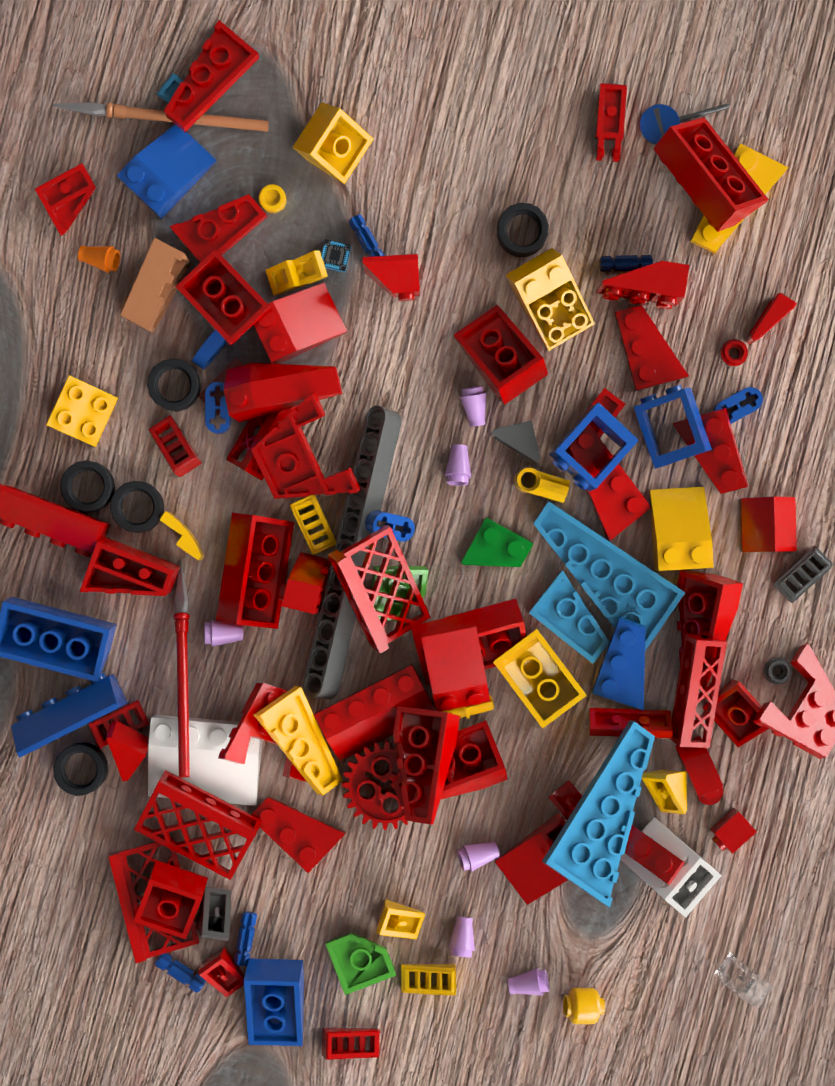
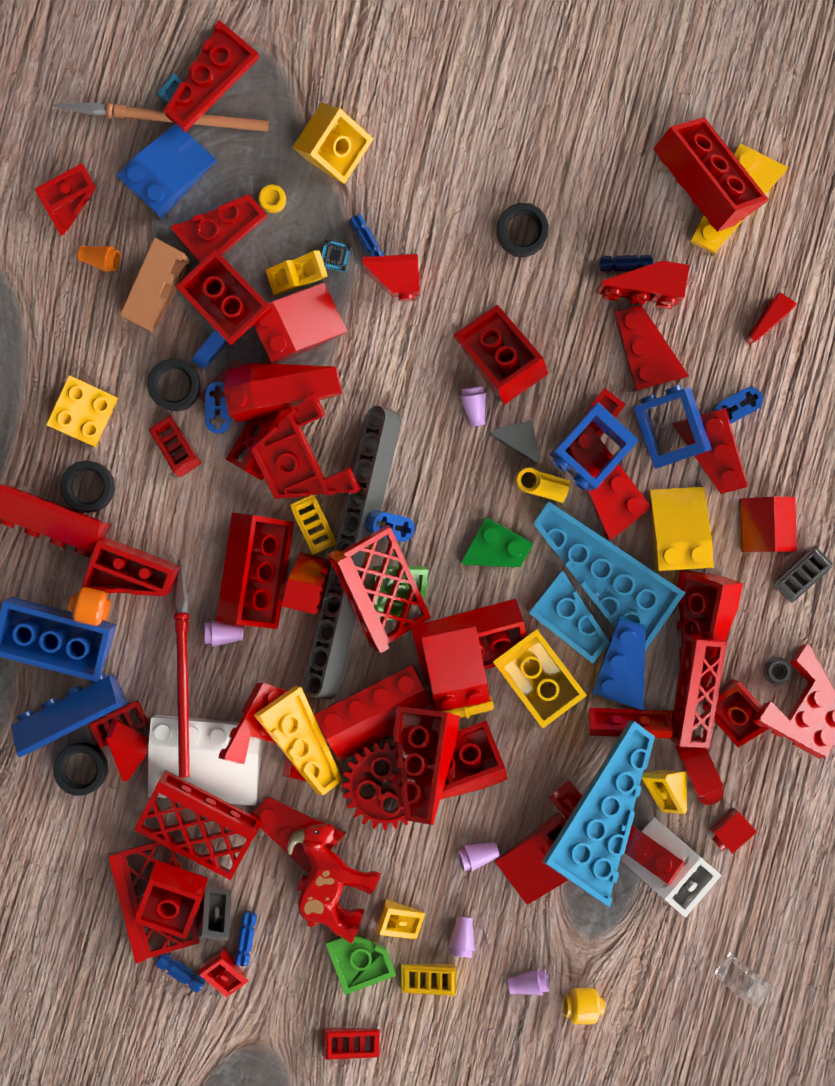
(90, 606): none -> orange head
(116, 505): black tyre -> none
(187, 541): yellow slope -> none
(274, 1002): blue slope -> none
(326, 880): none -> red animal
(458, 466): lavender cone -> none
(550, 298): yellow slope -> none
(610, 118): red hinge -> none
(660, 118): blue piece -> none
(741, 349): red plate -> none

